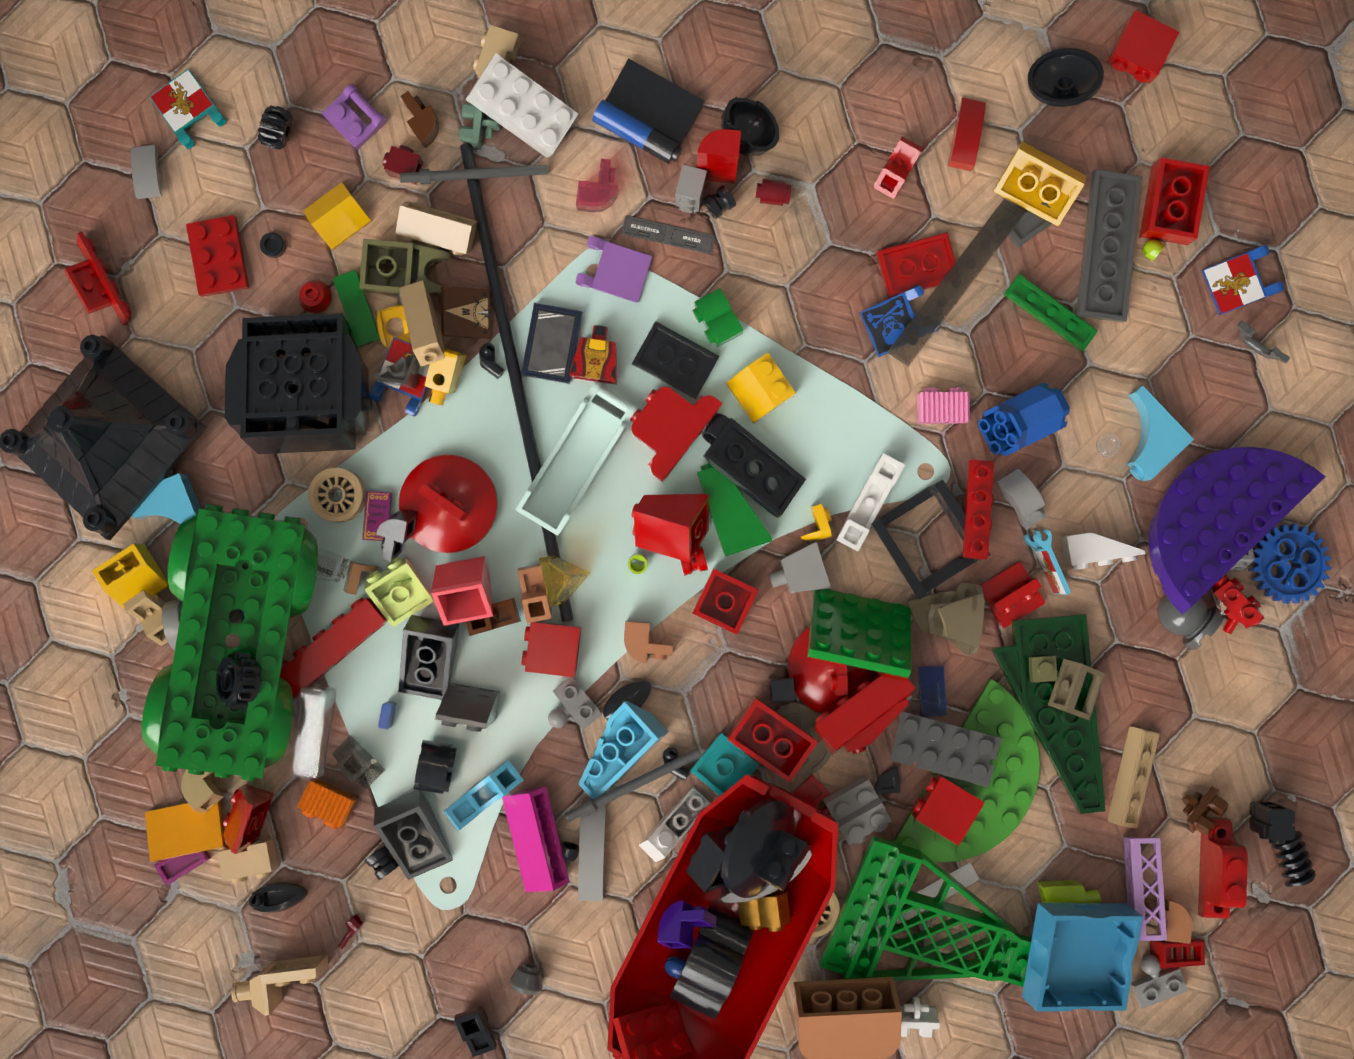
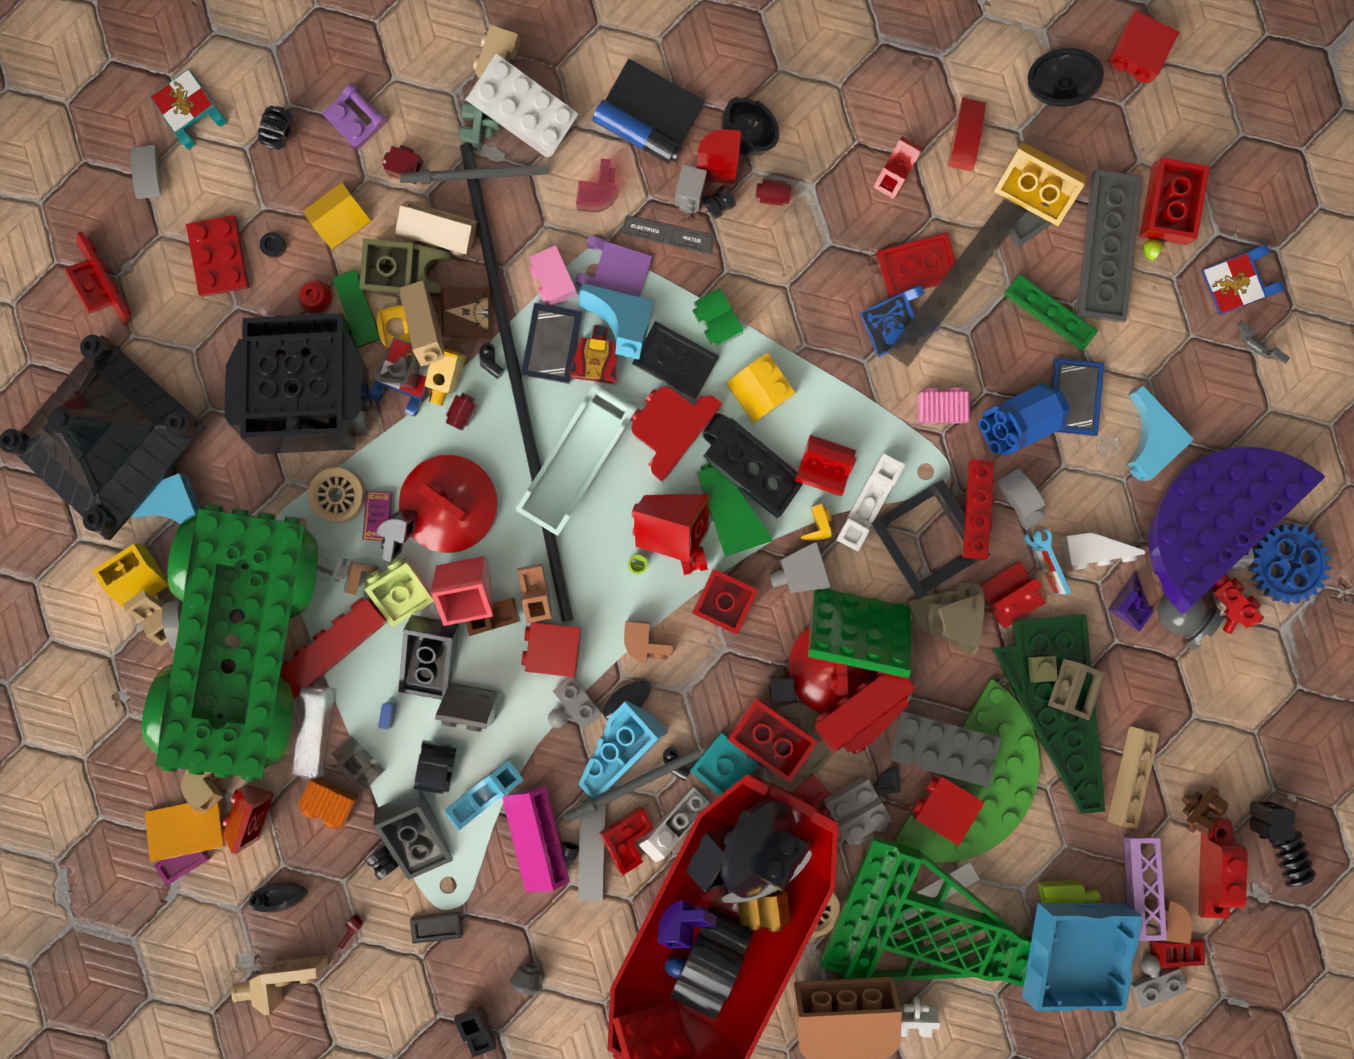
(238, 680): black gear -> none
(256, 860): tan brick -> none
(425, 121): reddish brown brick -> none
(436, 927): none -> black tile
(461, 411): none -> dark red brick
(553, 276): none -> bright pink brick
(560, 579): clear yellow slope -> none
(620, 838): none -> red plate
(624, 313): none -> medium azure arch
(826, 465): none -> red bracket
(932, 691): clear blue tile -> none
(1082, 389): none -> tile
(1131, 604): none -> dark purple slope

